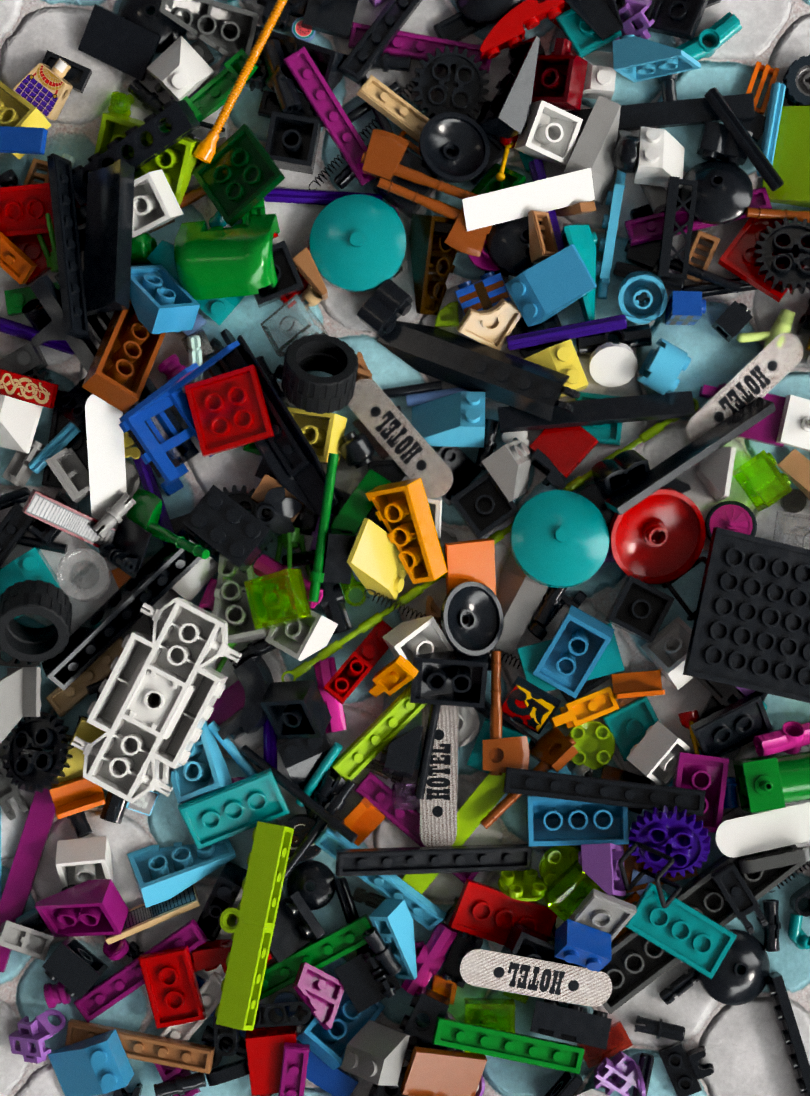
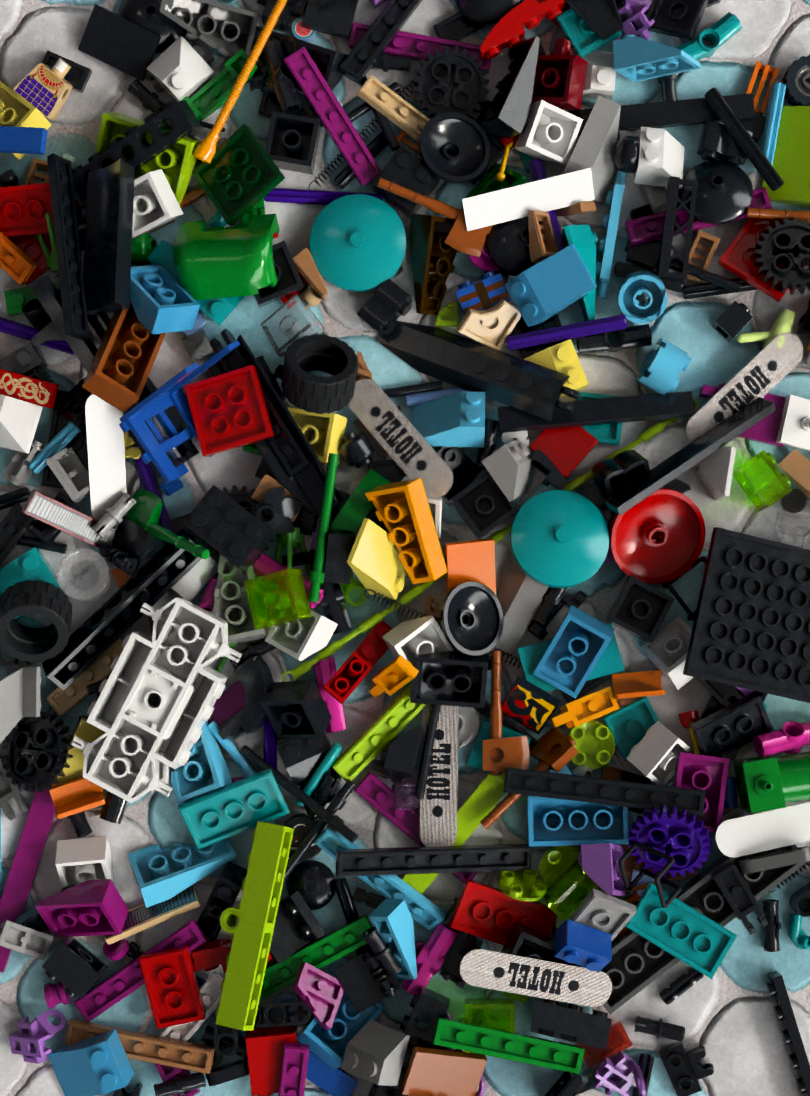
(118, 97): clear neon green plate -> none
(145, 804): slope -> none
(171, 367): magenta wheel -> none
(195, 354): light aqua axle -> none
(363, 819): orange panel -> none
(384, 160): dark orange piece -> none
(444, 987): orange tile -> none
(613, 364): white tile -> none
(684, 308): blue brick -> none
(731, 516): dark pink wheel -> none
(735, 988): black dish -> none

